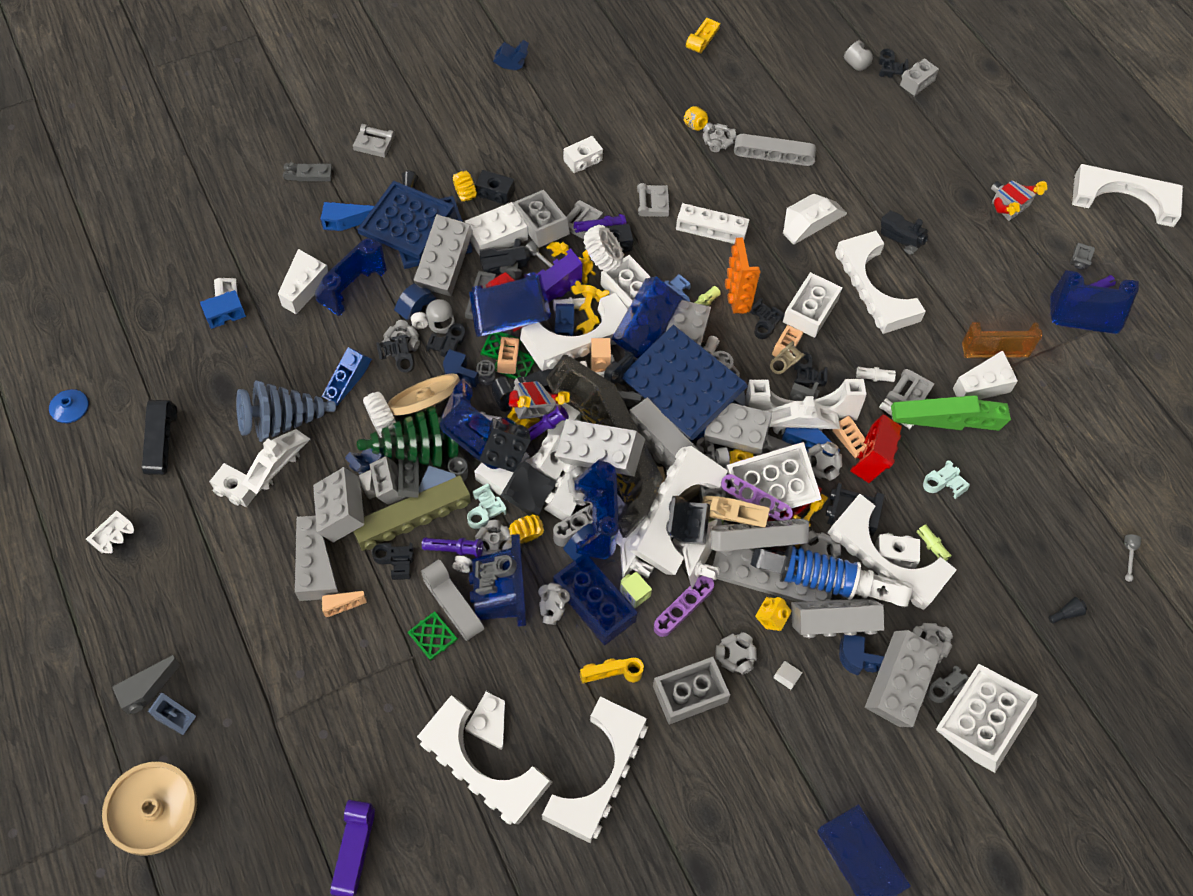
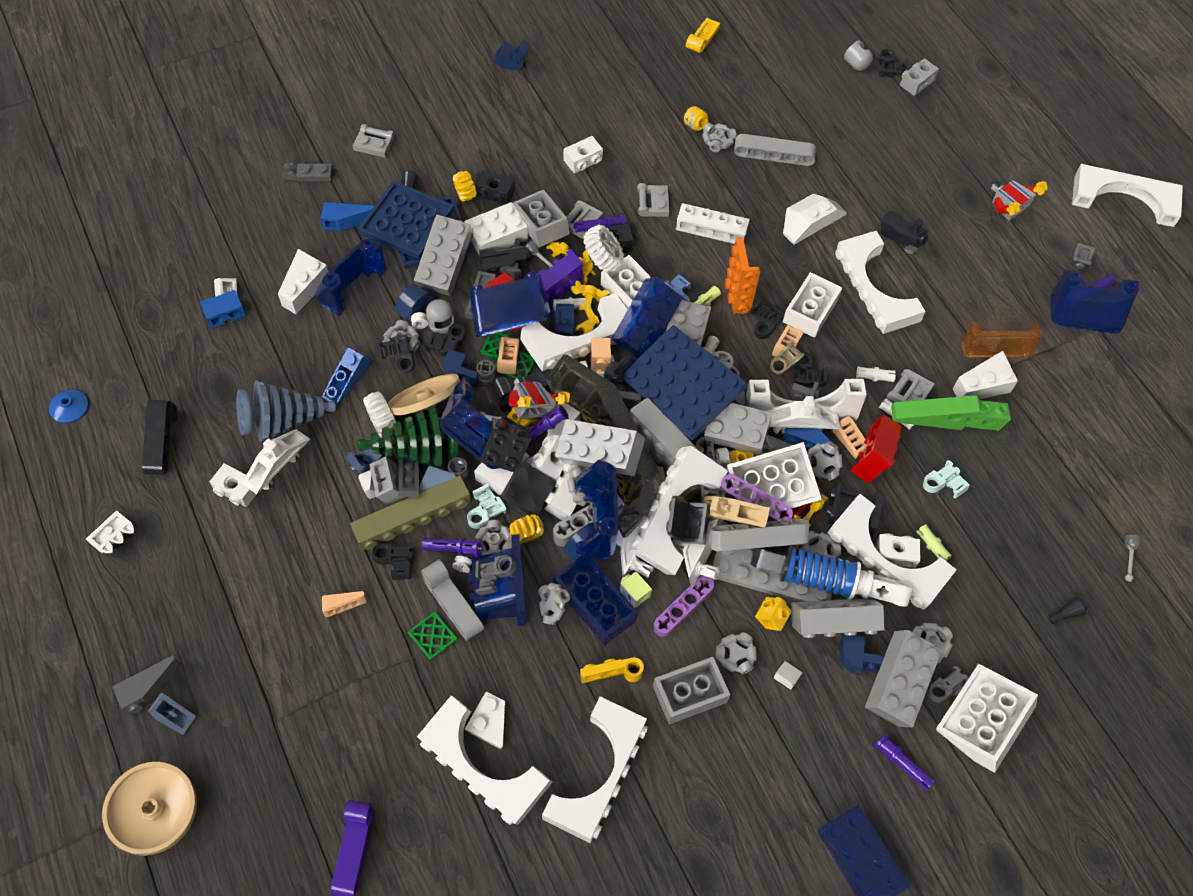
(313, 565): light grey wedge -> none
(338, 505): light grey brick -> none
(896, 755): none -> dark purple pin

